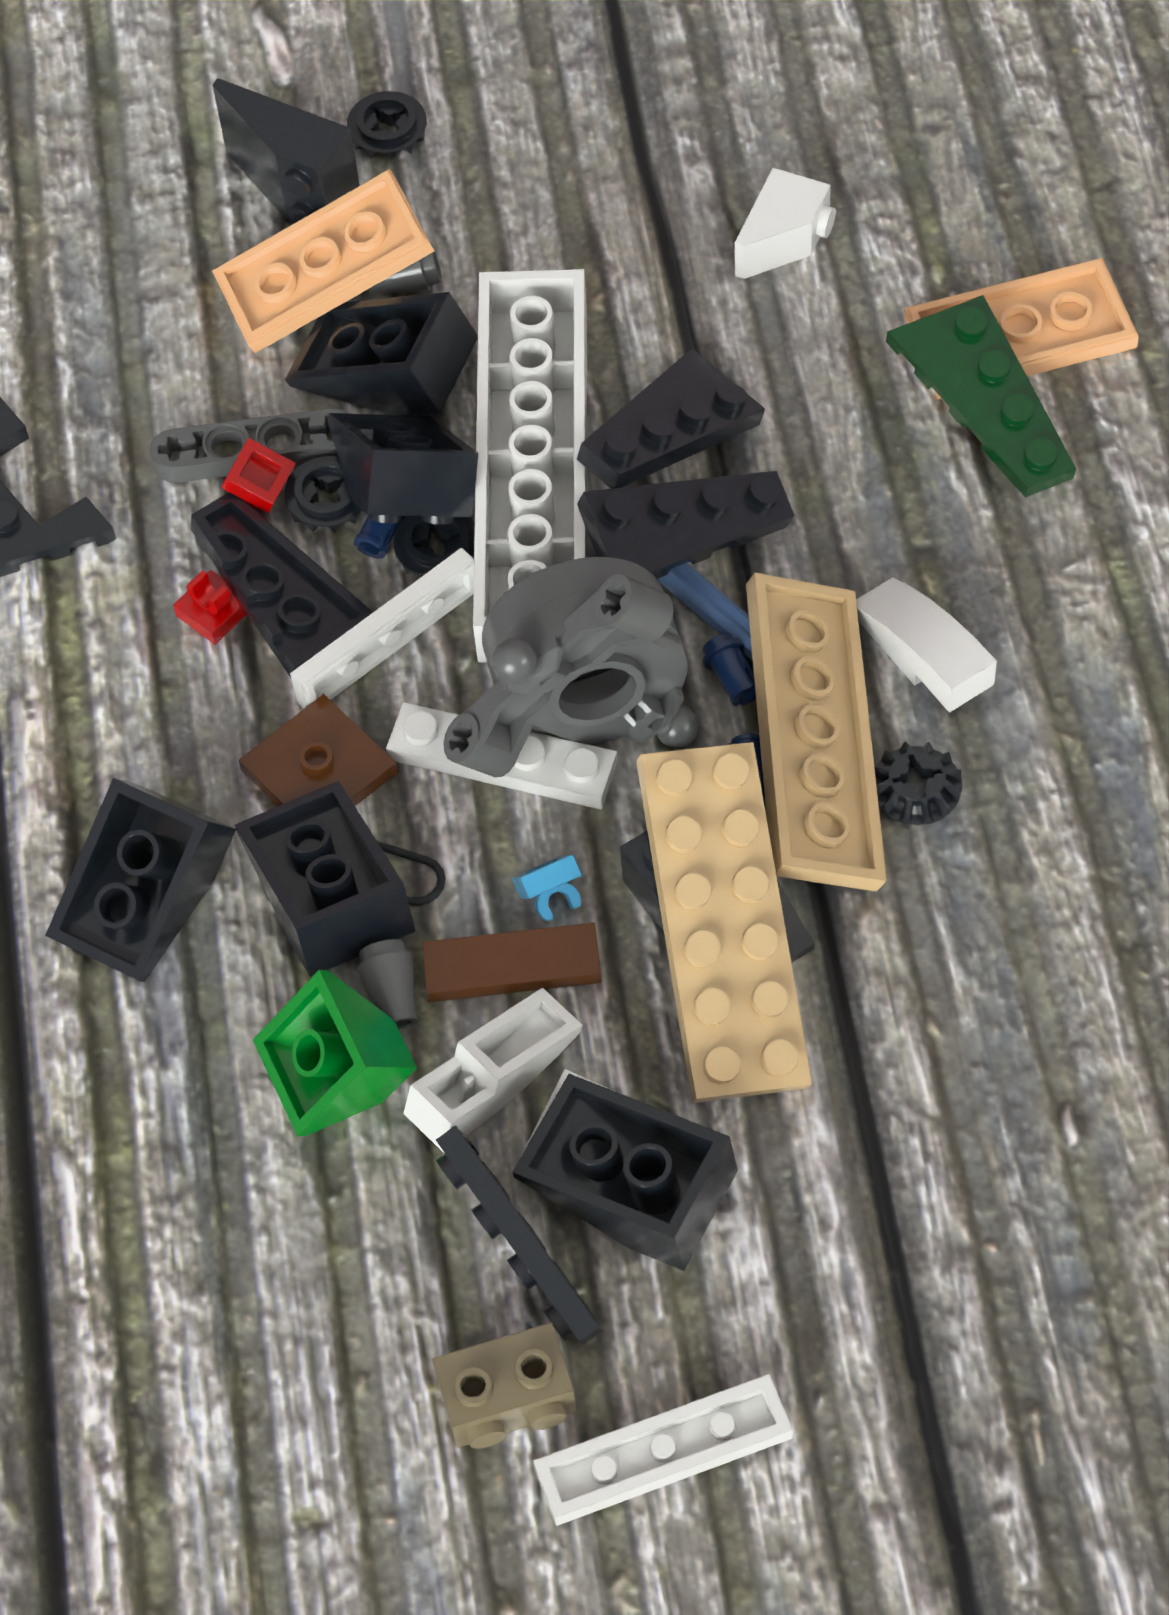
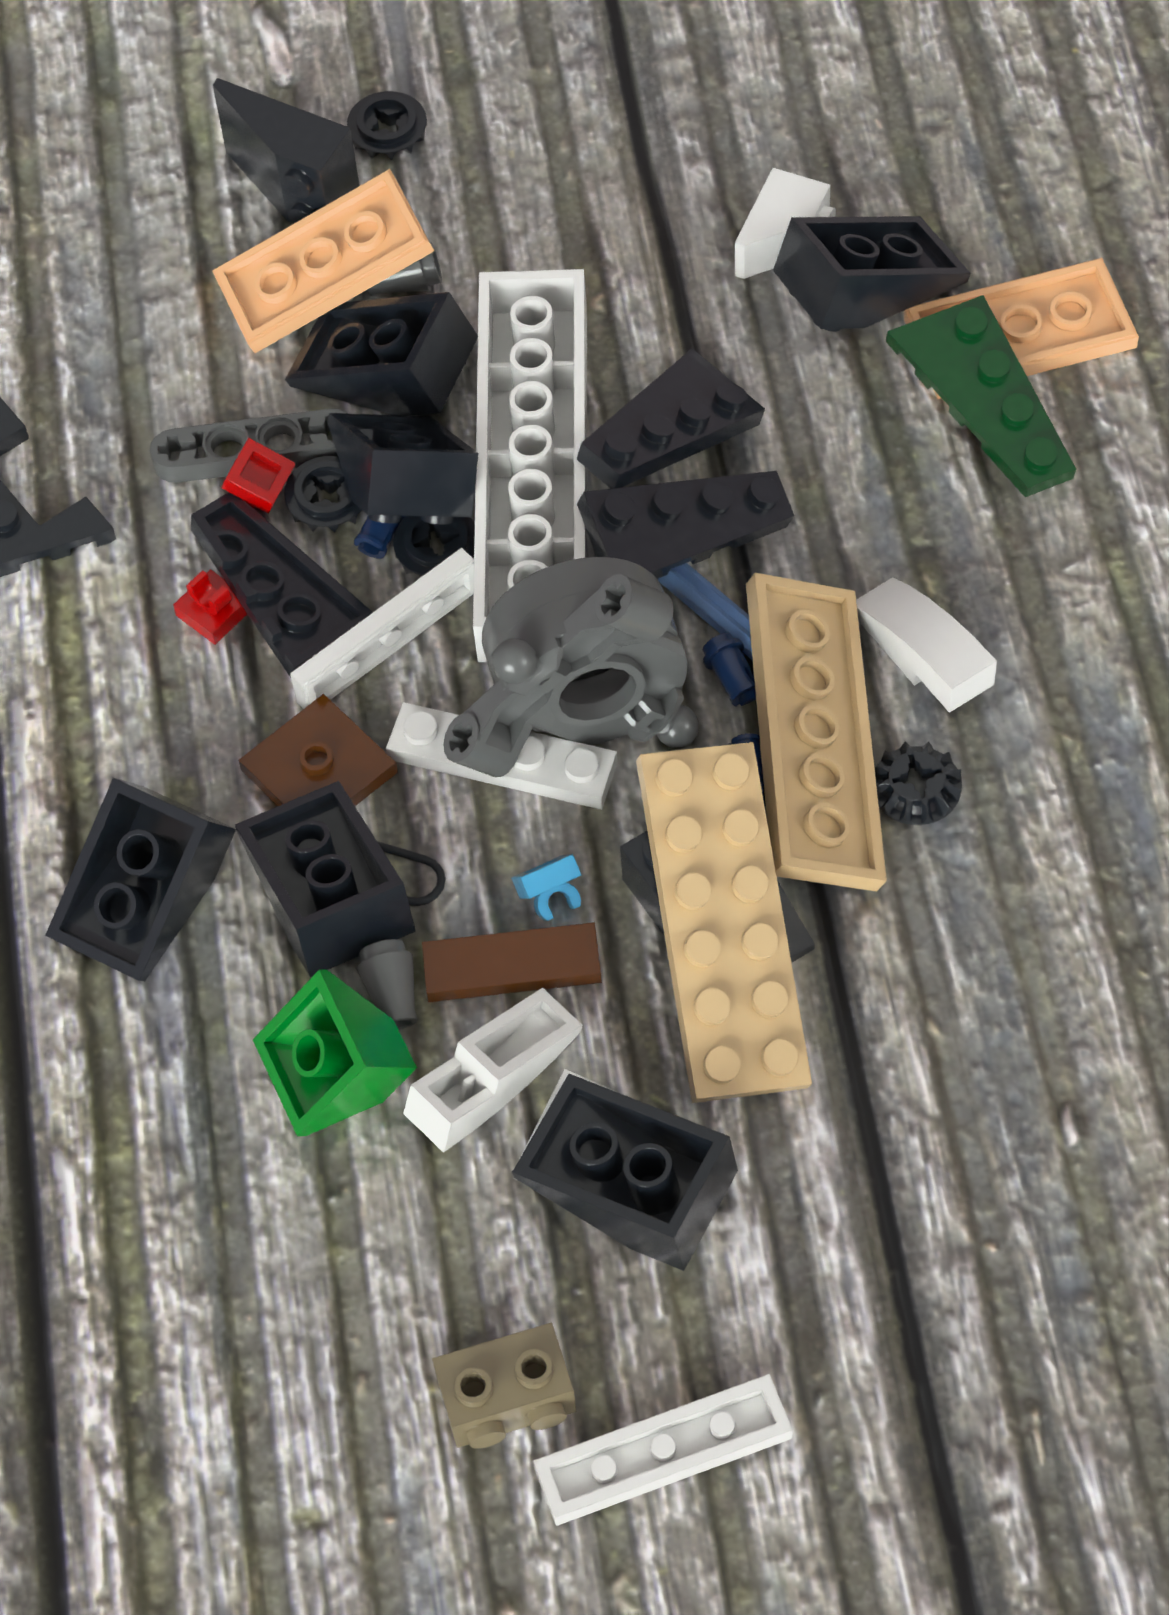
(499, 1216): black wing -> none
(864, 267): none -> black slope

